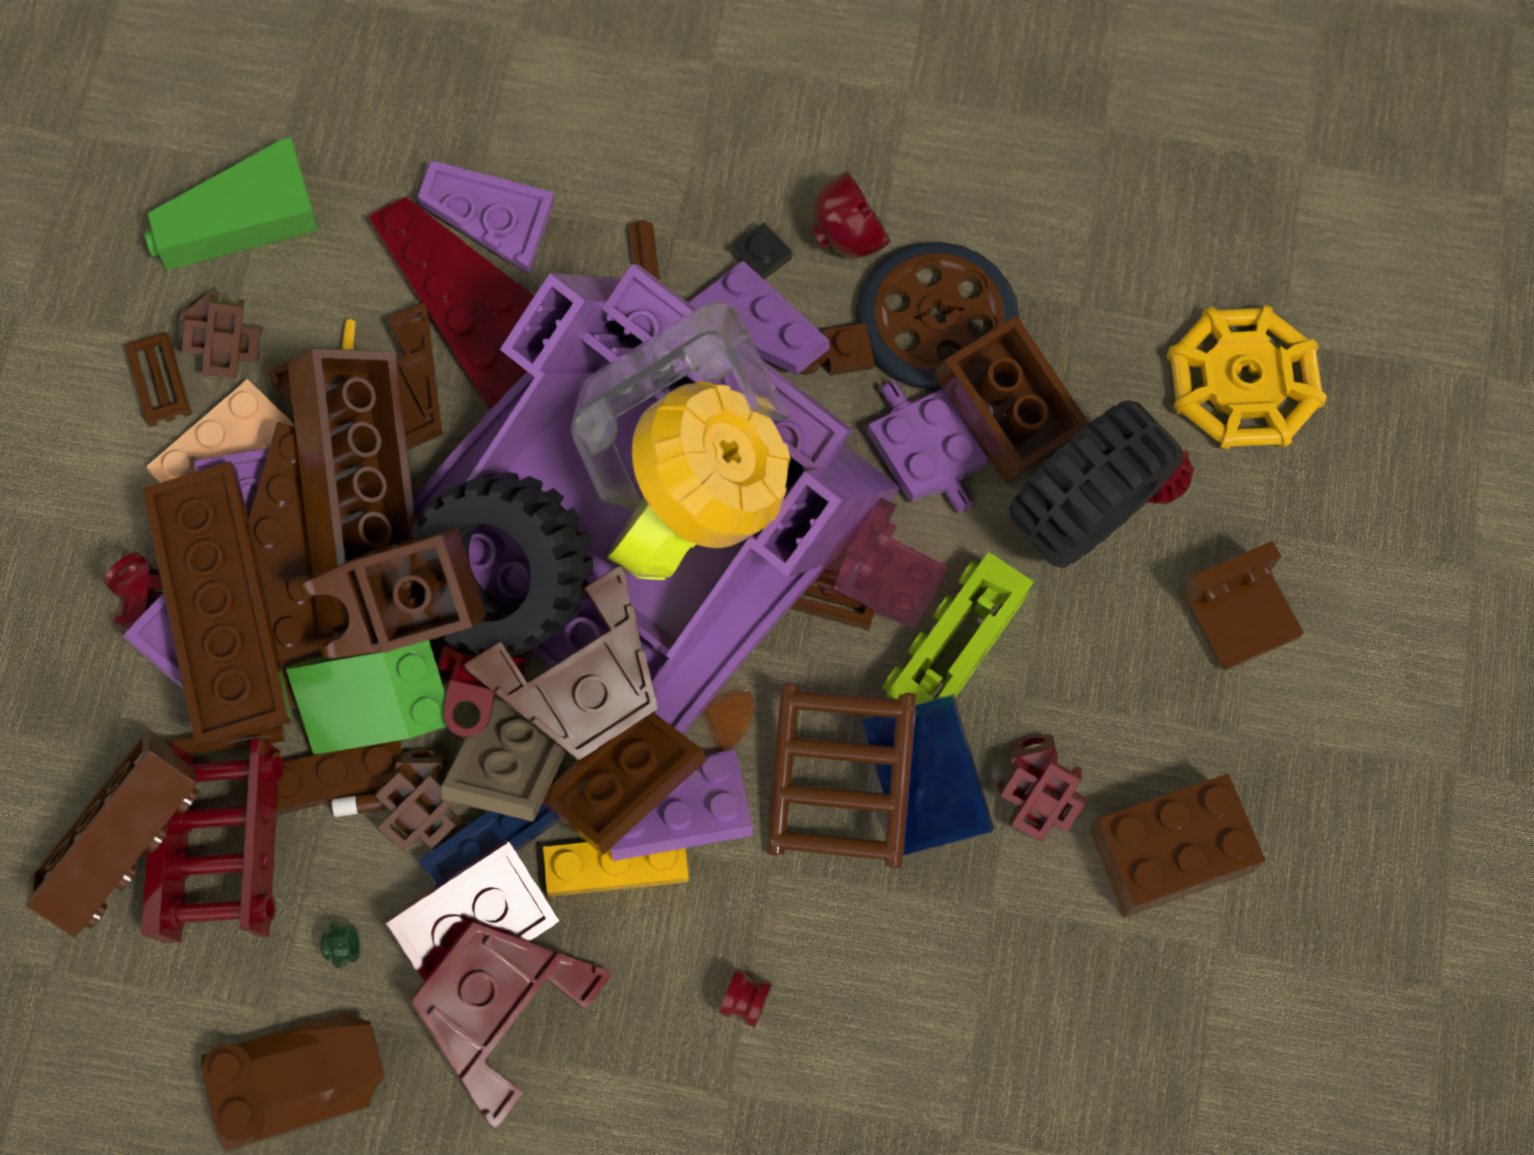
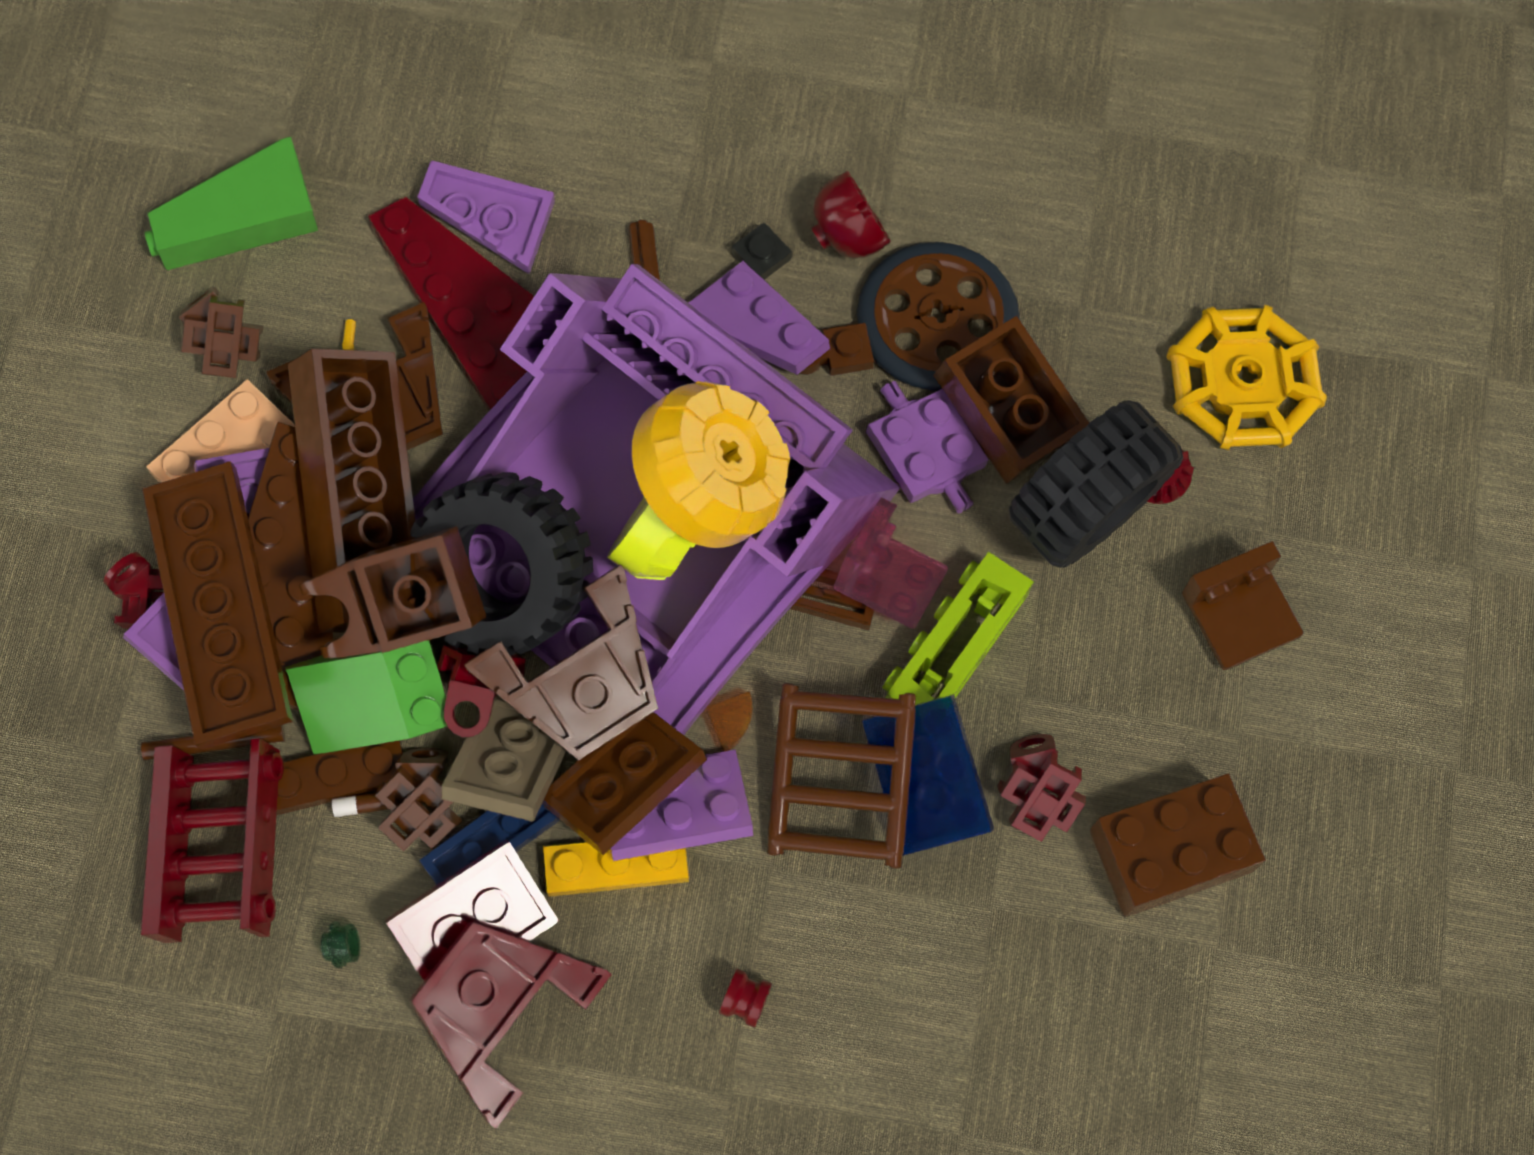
(112, 835): reddish brown slope -> none
(167, 411): reddish brown tile -> none
(291, 1079): reddish brown slope -> none
(704, 342): clear windscreen -> none

